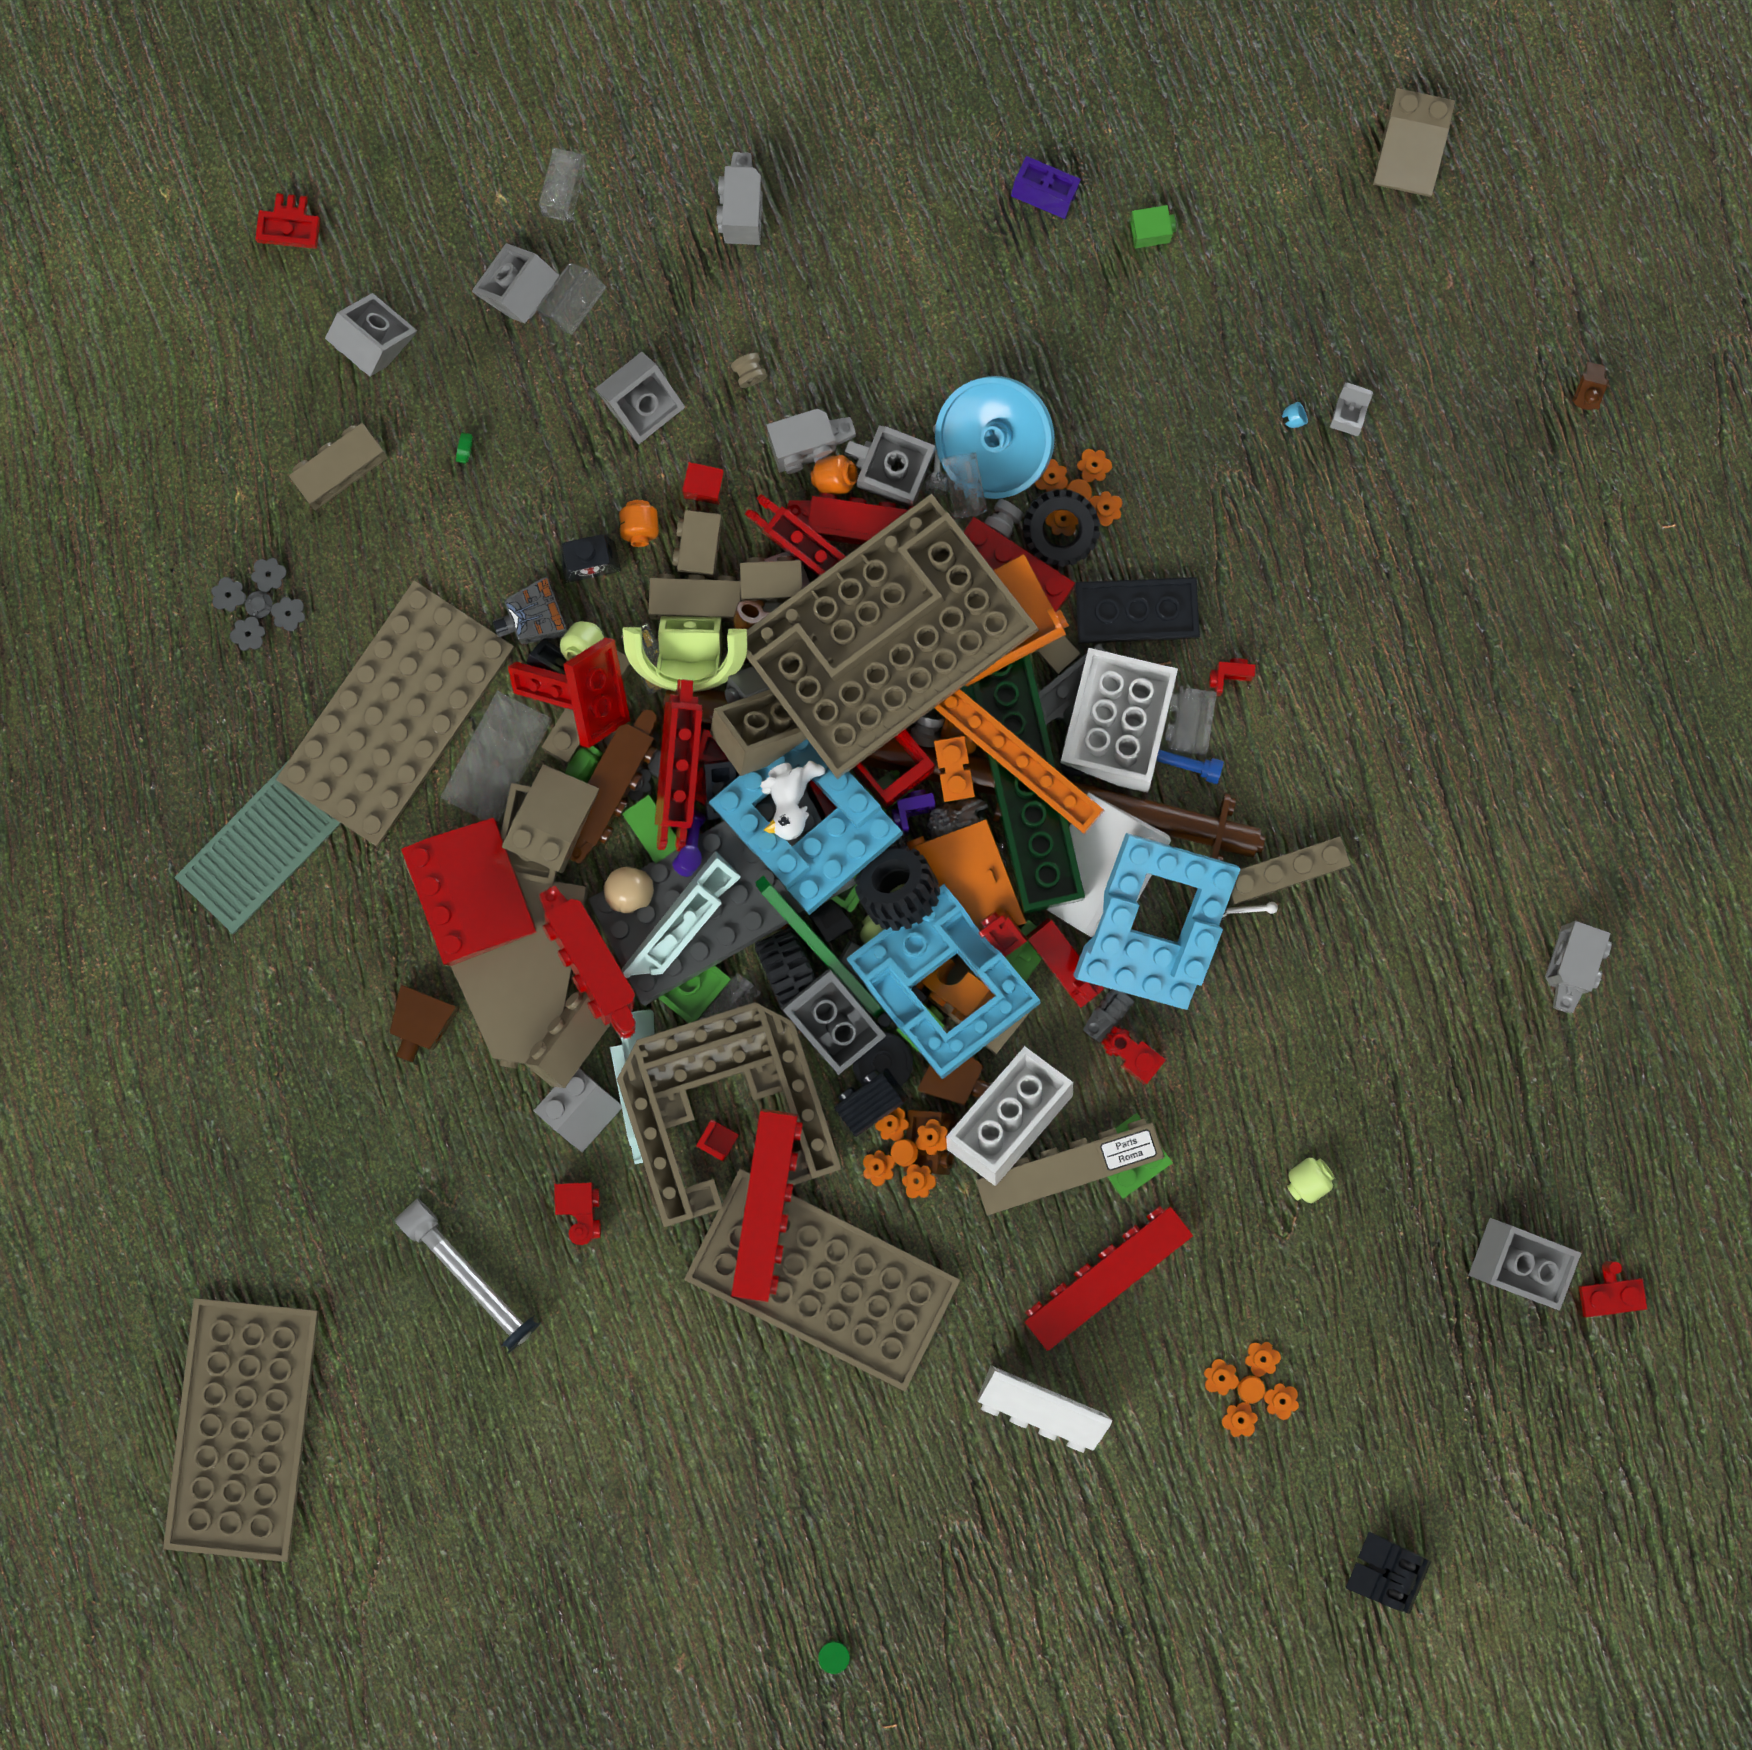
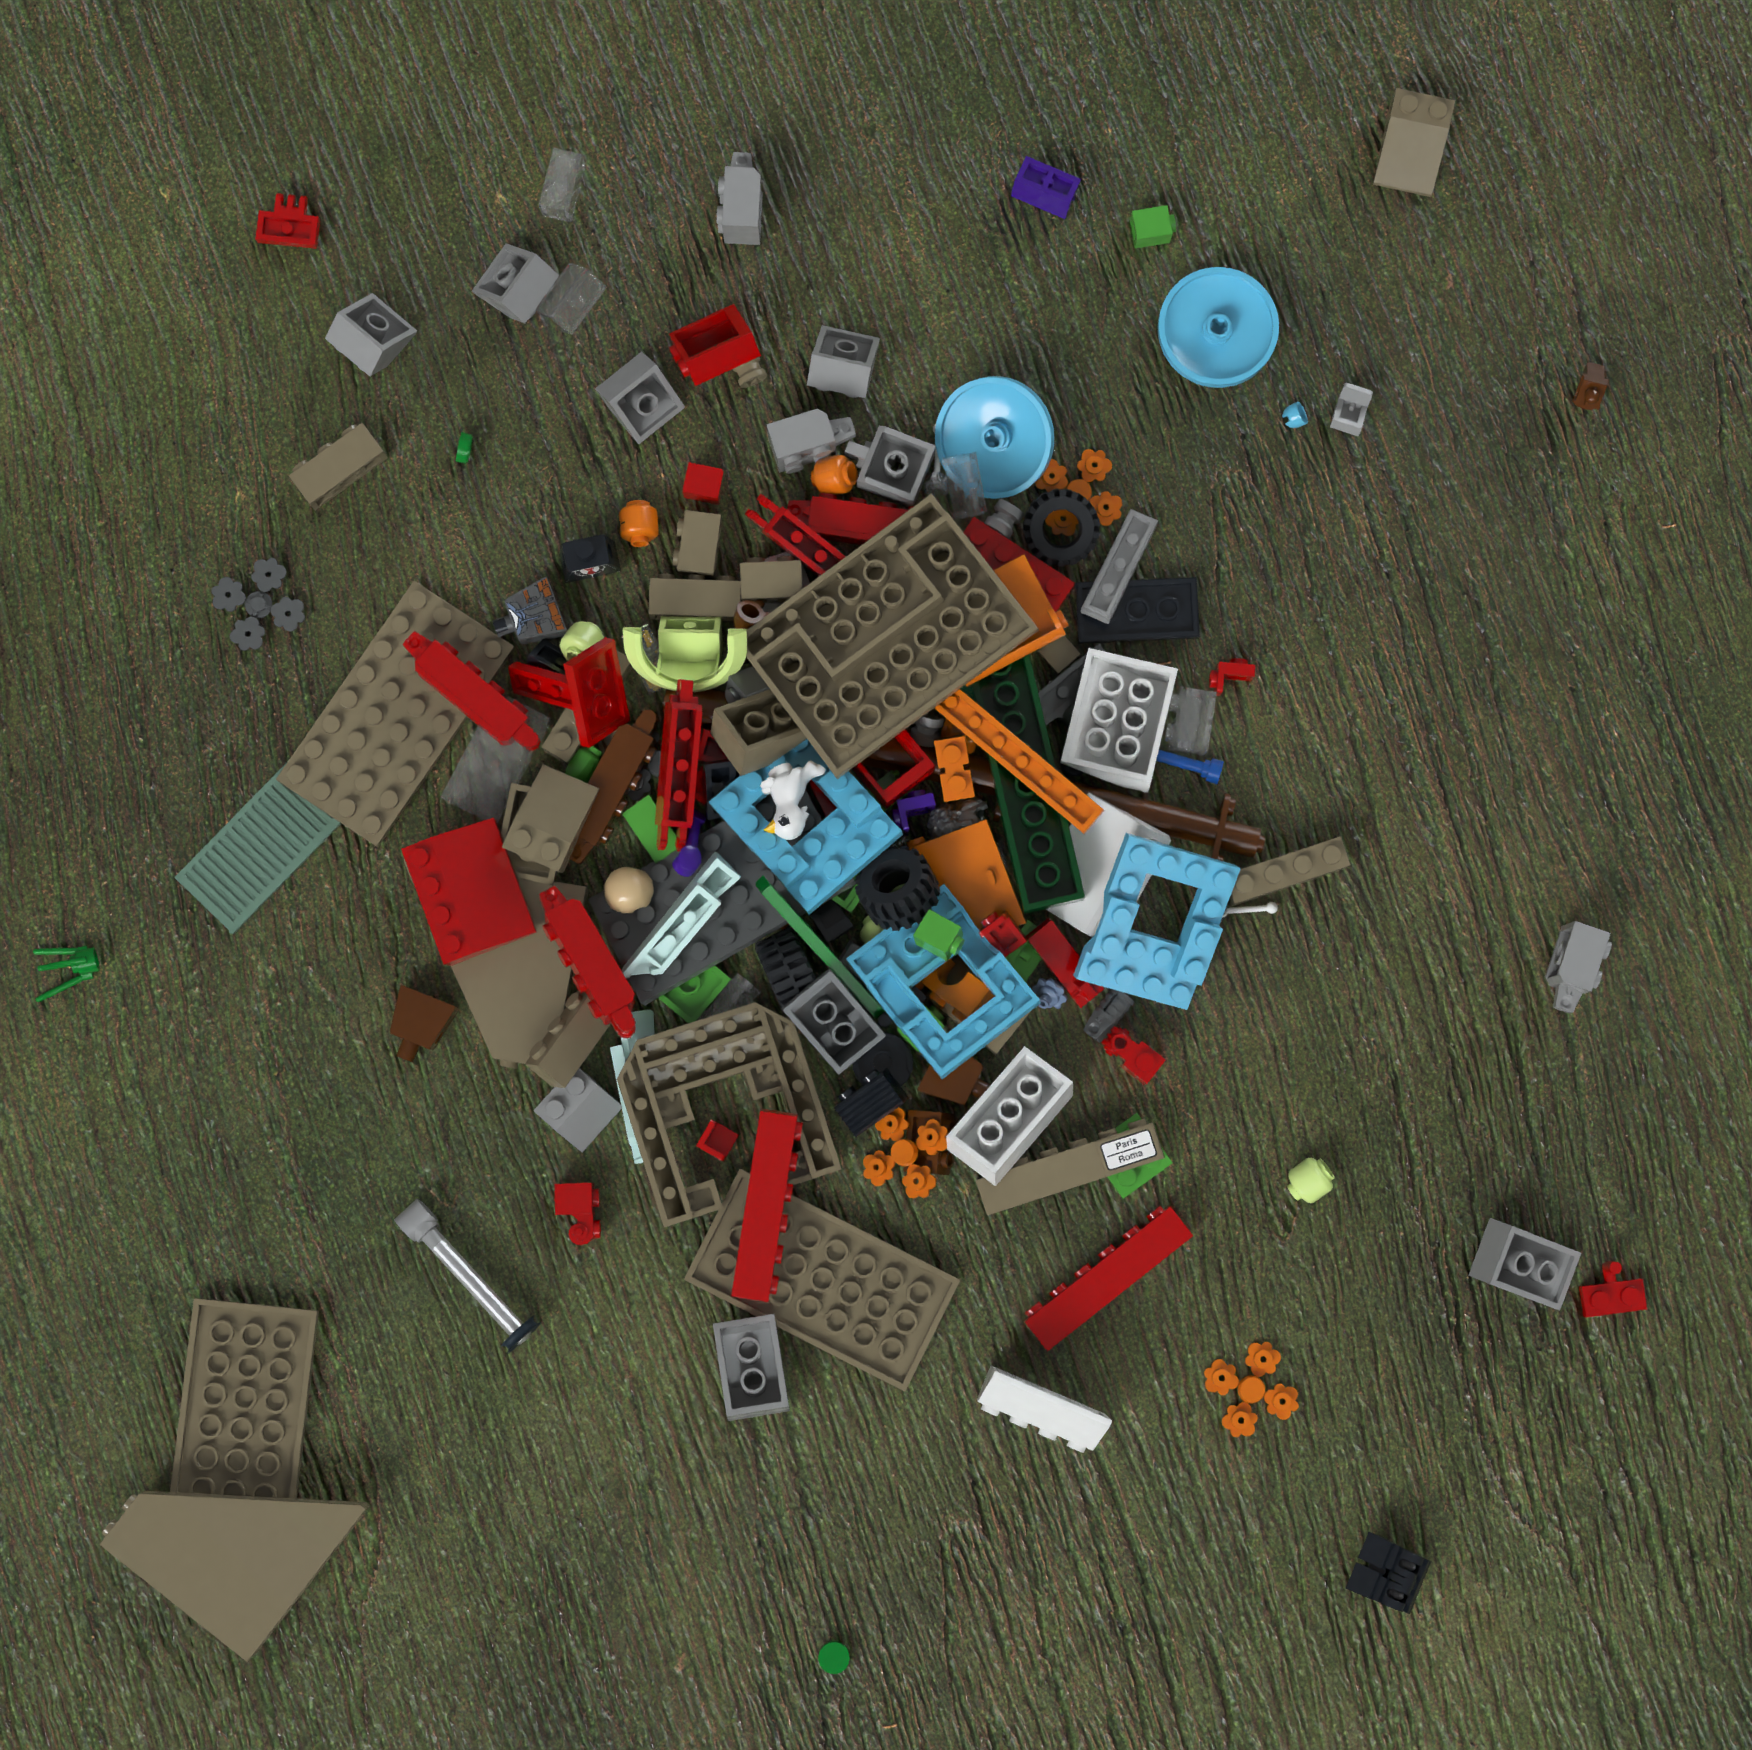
(83, 962): none -> green plant
(230, 1557): none -> dark tan slope
(470, 693): none -> red hinge
(707, 333): none -> red window
(751, 1367): none -> light grey slope
(843, 362): none -> light grey slope
(939, 936): none -> bright green brick
(1050, 993): none -> sand blue plant
(1119, 566): none -> light grey tile
(1218, 327): none -> medium azure dish

